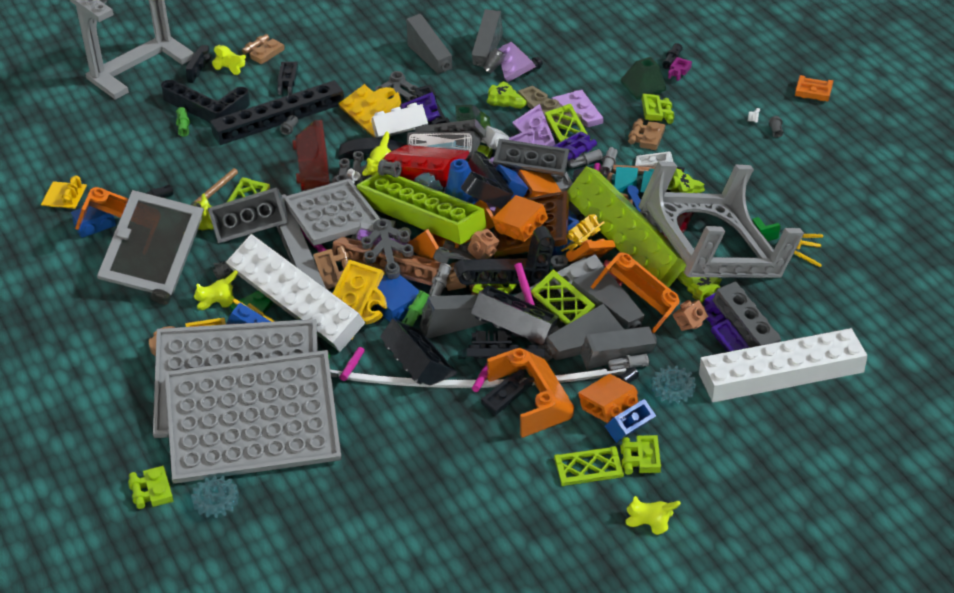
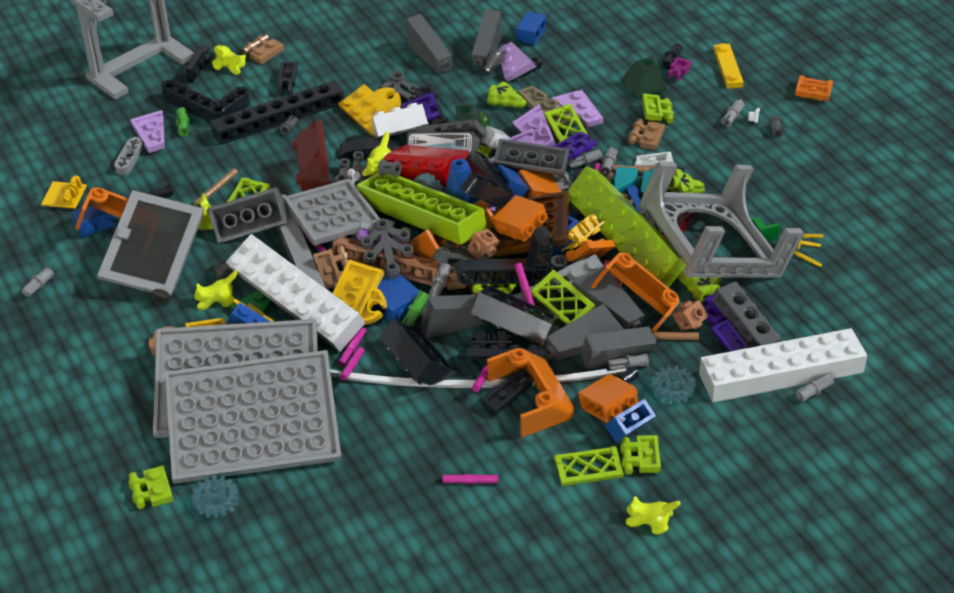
(37, 282): none -> light grey axle
(120, 167): none -> light grey beam
(150, 130): none -> lavender wing
(351, 347): none -> dark pink piece
(470, 478): none -> dark pink piece
(530, 28): none -> blue brick
(677, 335): none -> medium nougat bar
(728, 66): none -> yellow plate
(733, 112): none -> light grey axle
(814, 387): none -> light grey axle

